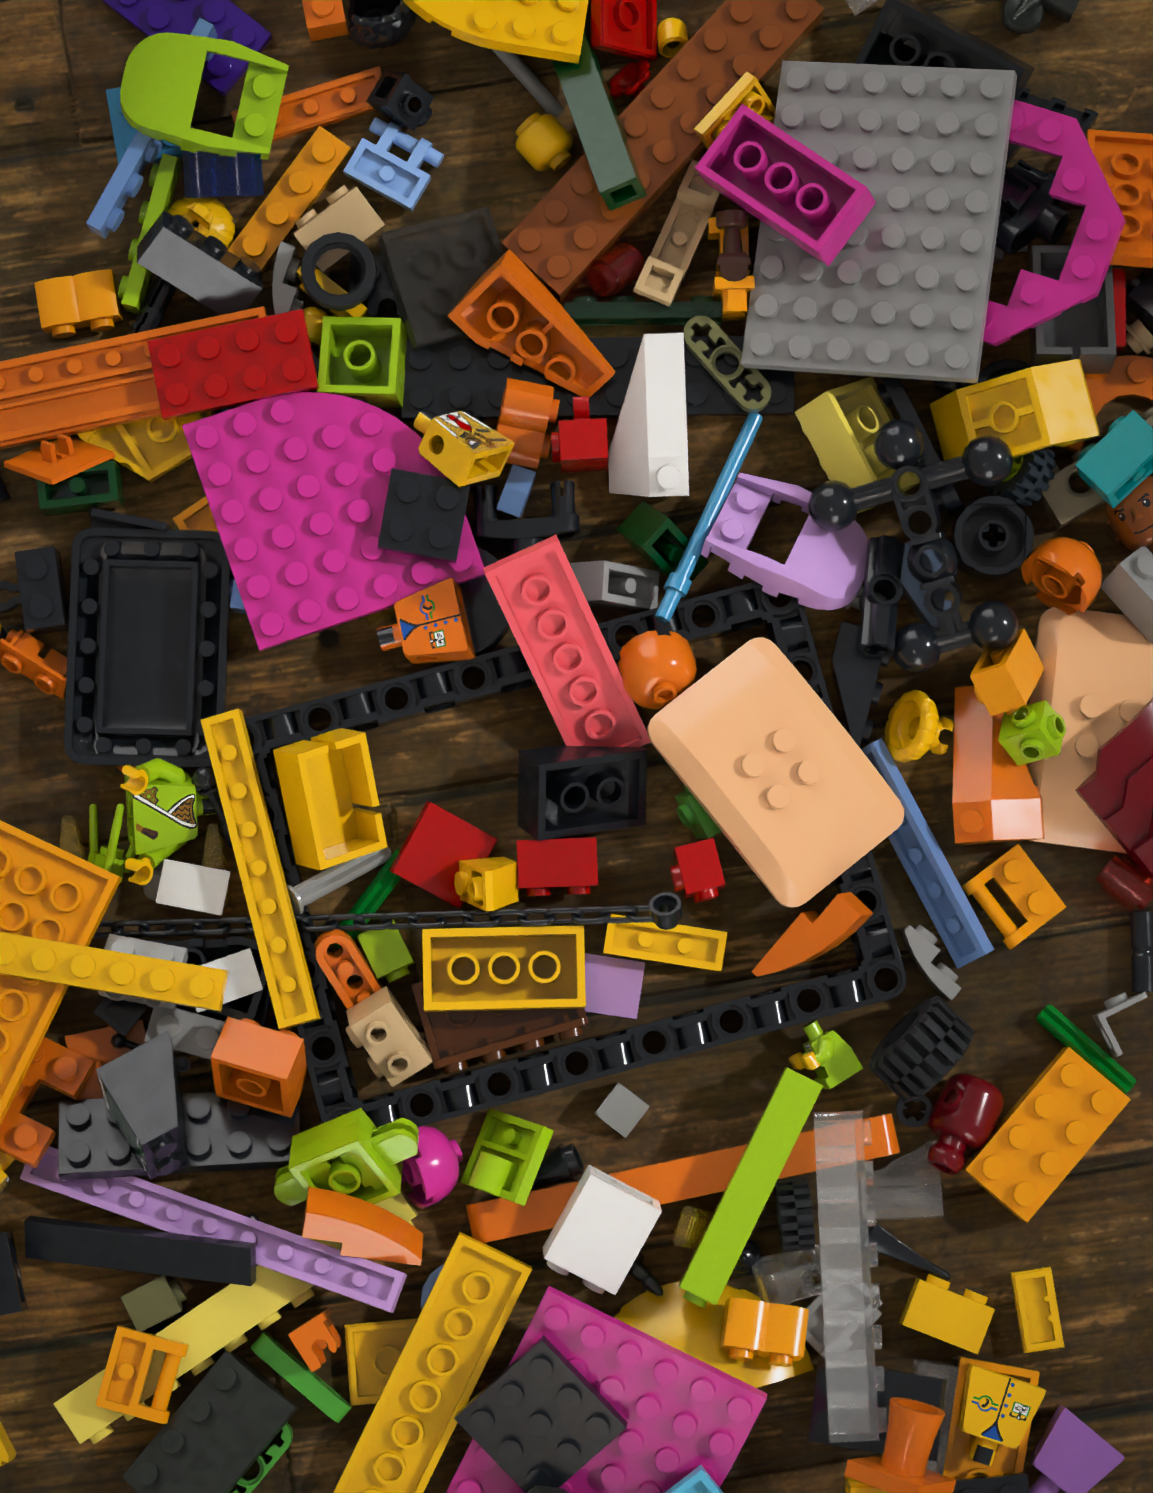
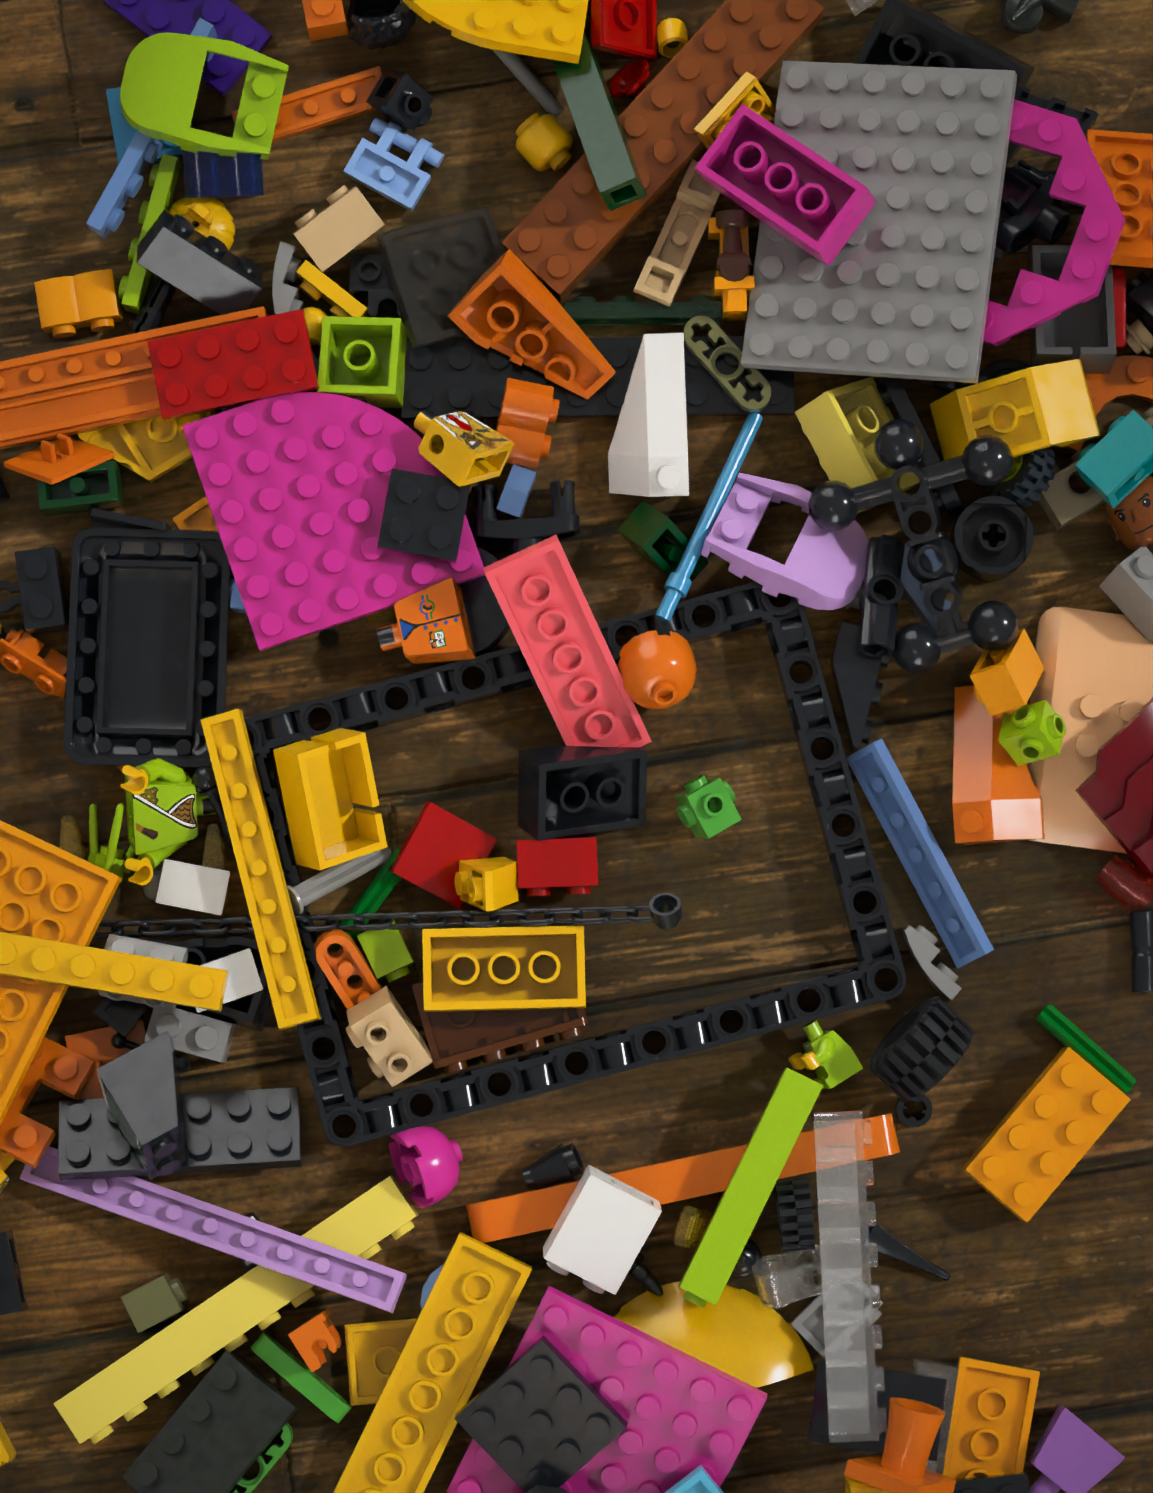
(128, 1372): light orange plate -> none
(140, 1250): black tile -> none
(259, 1066): orange brick -> none
(291, 198): light orange plate -> none
(321, 246): black tyre -> none
(348, 1158): lime brick -> none
(360, 1228): orange slope -> none
(507, 1156): lime plate -> none
(581, 442): red brick -> none
(613, 985): lavender sticker -> none
(615, 269): clear red brick -> none
(617, 585): light grey slope -> none
(621, 1110): light grey slope -> none
(675, 946): yellow plate -> none
(697, 870): red brick -> none
(764, 1330): light orange brick -> none
(776, 772): light nougat wedge -> none
(815, 934): orange slope -> none
(907, 1188): clear wing -> none
(915, 727): yellow hair -> none
(947, 1314): yellow brick -> none
(962, 1120): dark red piece -> none
(996, 1411): yellow torso -> none
(1025, 890): light orange plate -> none
(1037, 1309): yellow plate -> none
(1064, 573): orange cylinder -> none
(1113, 1006): light grey bracket -> none

